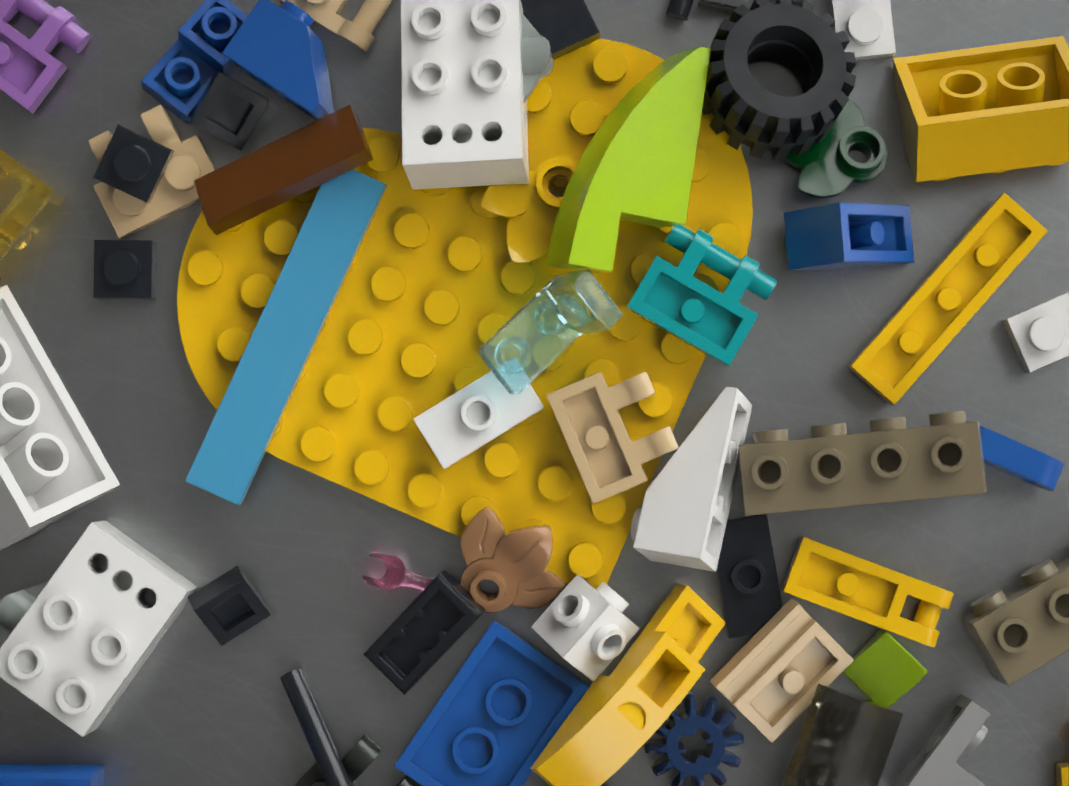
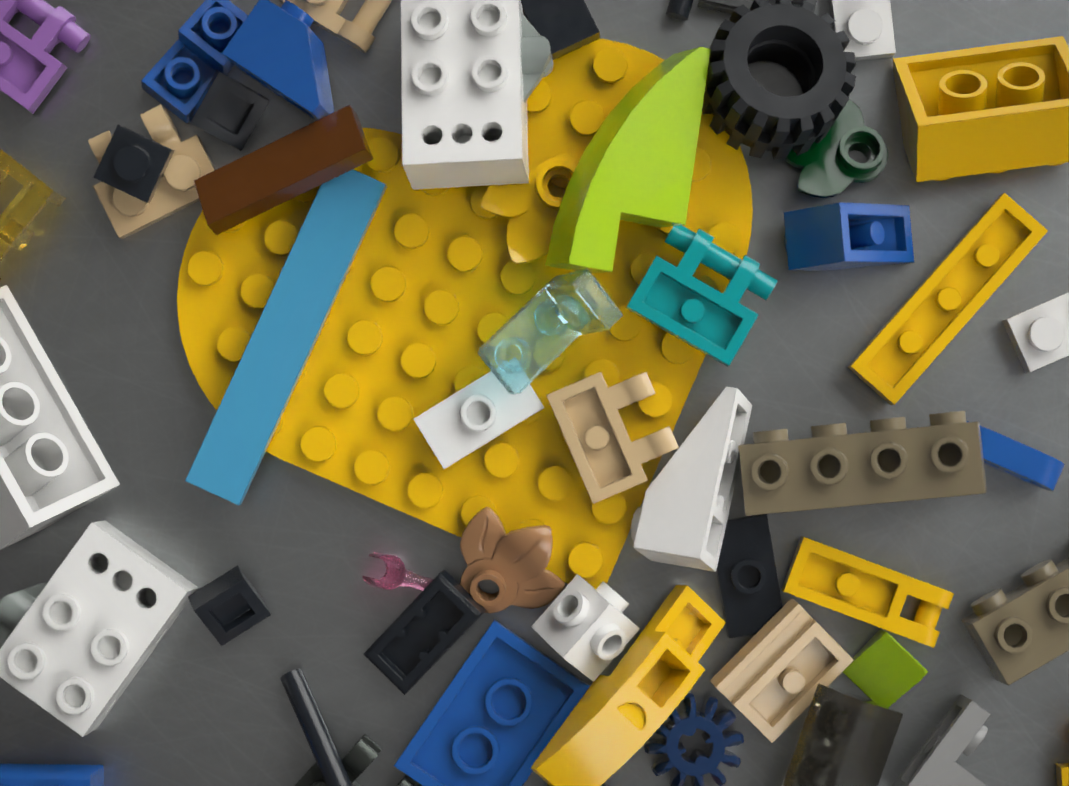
(124, 269): black plate -> none

